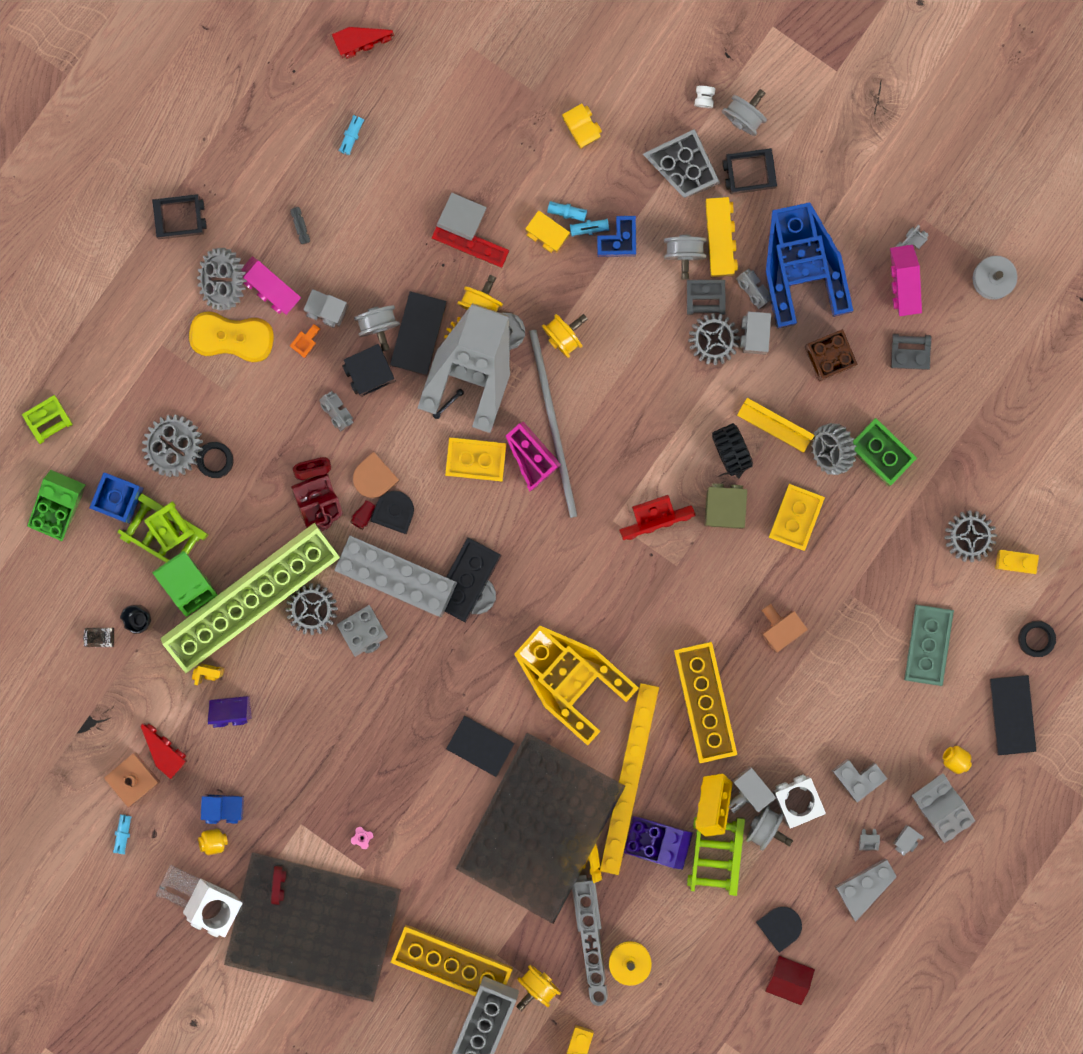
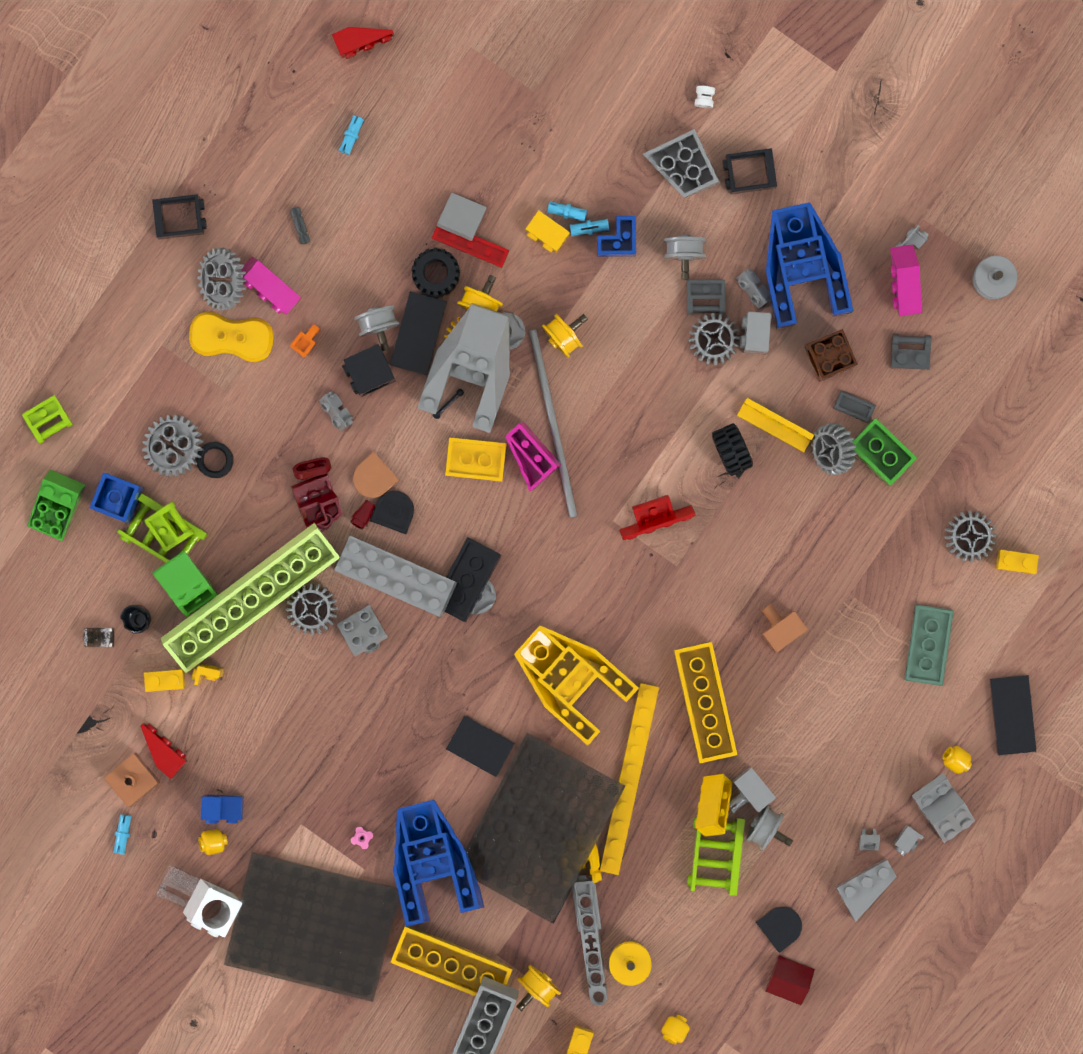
(164, 680): none -> yellow brick
(229, 710): dark purple slope -> none
(278, 877): dark red plate -> none
(325, 307): light grey brick -> none
(426, 852): none -> blue wedge
(428, 257): none -> black tyre
(581, 125): yellow brick -> none
(658, 842): dark purple slope -> none
(675, 1029): none -> yellow head
(720, 237): yellow brick -> none
(725, 506): olive brick -> none
(744, 114): light grey wheel -> none
(796, 517): yellow plate -> none
(815, 806): white brick -> none
(854, 406): none -> dark grey tile
(857, 783): light grey brick -> none
(1051, 639): black tyre -> none

